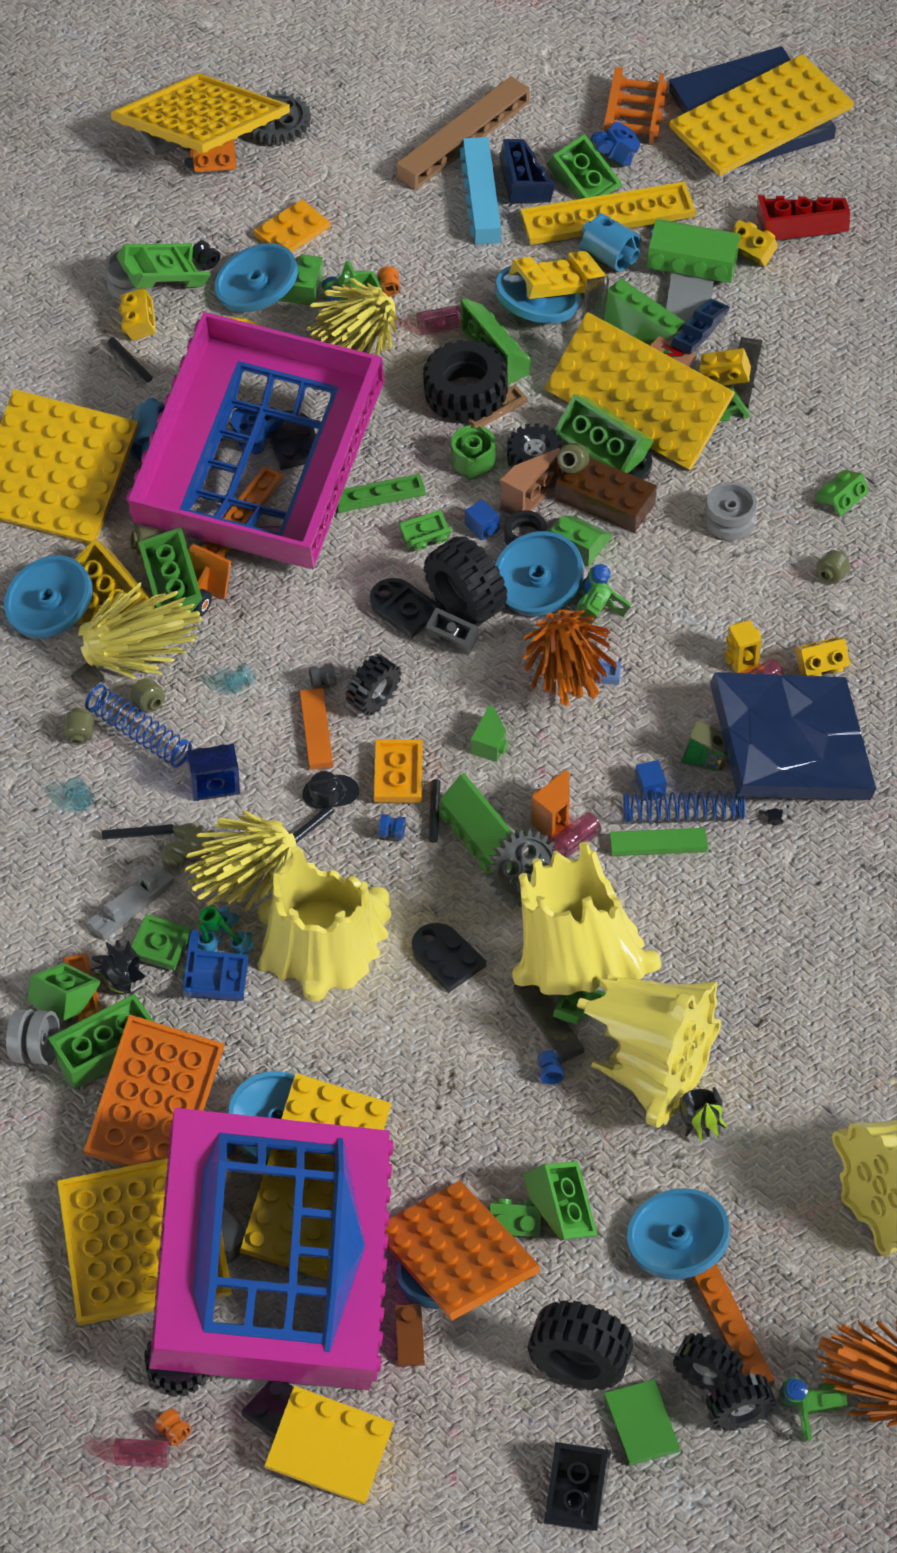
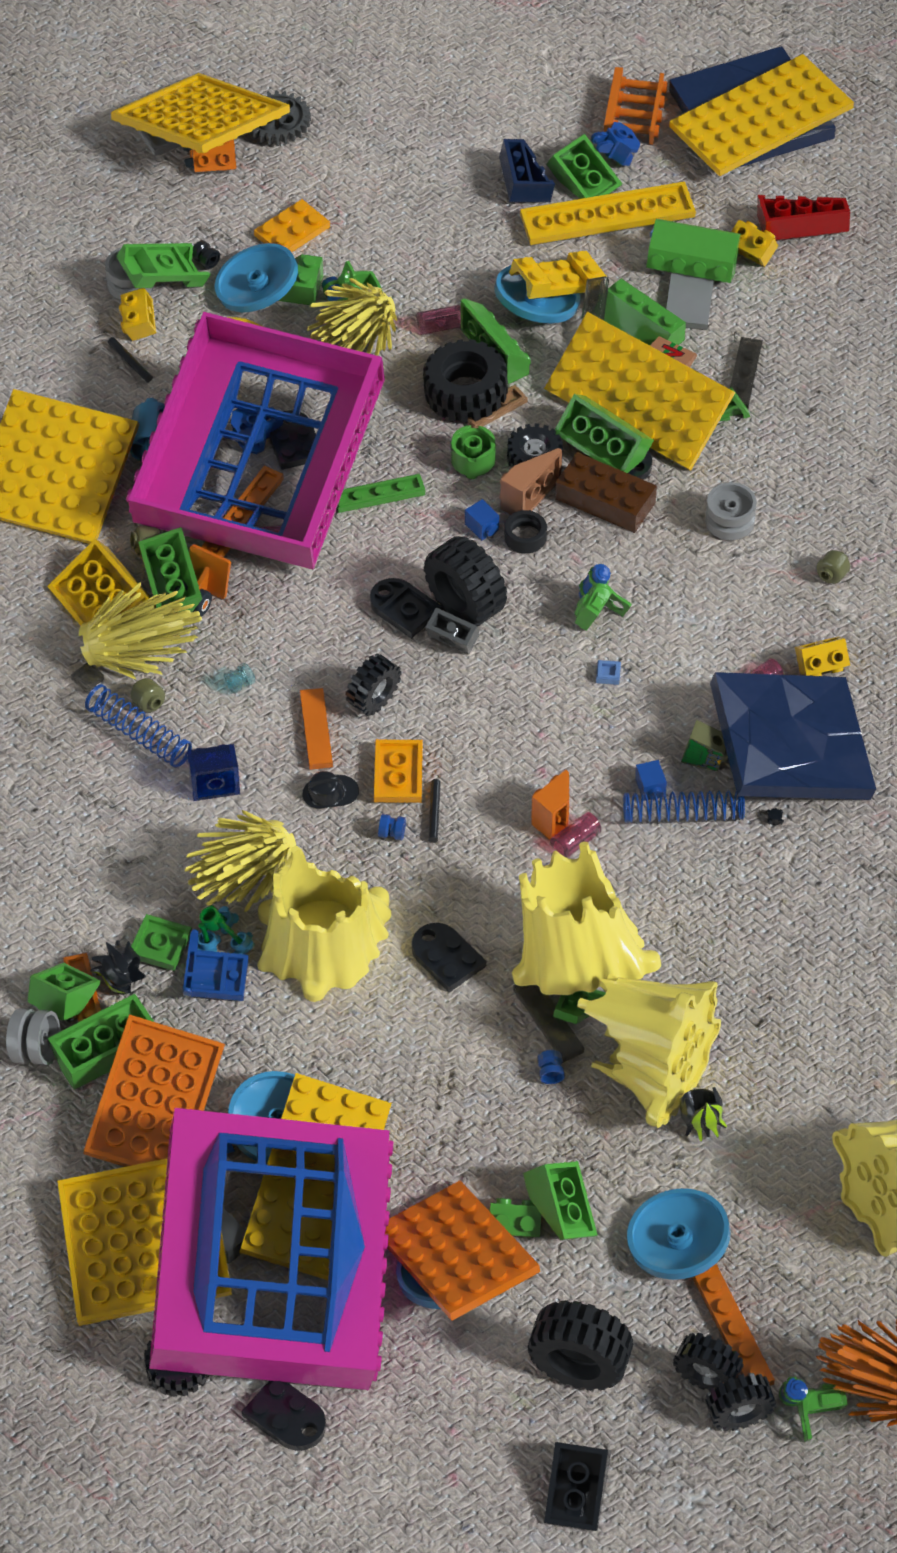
(48, 596): dark azure dish -> none
(78, 725): olive head -> none
(78, 794): clear light blue wheel -> none
(130, 902): light grey hinge -> none
(137, 831): black bar -> none
(141, 1452): clear pink brick -> none
(174, 1428): orange wheel -> none
(176, 852): olive animal -> none
(313, 823): black bar -> none
(322, 675): dark grey wheel -> none
(329, 1445): yellow slope -> none
(388, 279): orange wheel -> none
(409, 1335): dark orange slope -> none
(425, 530): bright green bracket -> none
(473, 820): bright green slope -> none
(475, 122): medium nougat brick -> none
(481, 190): medium azure brick -> none
(490, 736): bright green slope -> none
(512, 851): dark grey gear -> none
(540, 573): dark azure dish -> none
(568, 654): orange plant -> none
(573, 458): olive head -> none
(583, 535): bright green slope -> none
(610, 242): dark azure cylinder -> none
(641, 1422): bright green tile -> none
(658, 841): bright green tile -> none
(700, 326): dark blue slope -> none
(726, 366): yellow brick -> none
(743, 646): yellow brick -> none
(843, 491): bright green bracket -> none

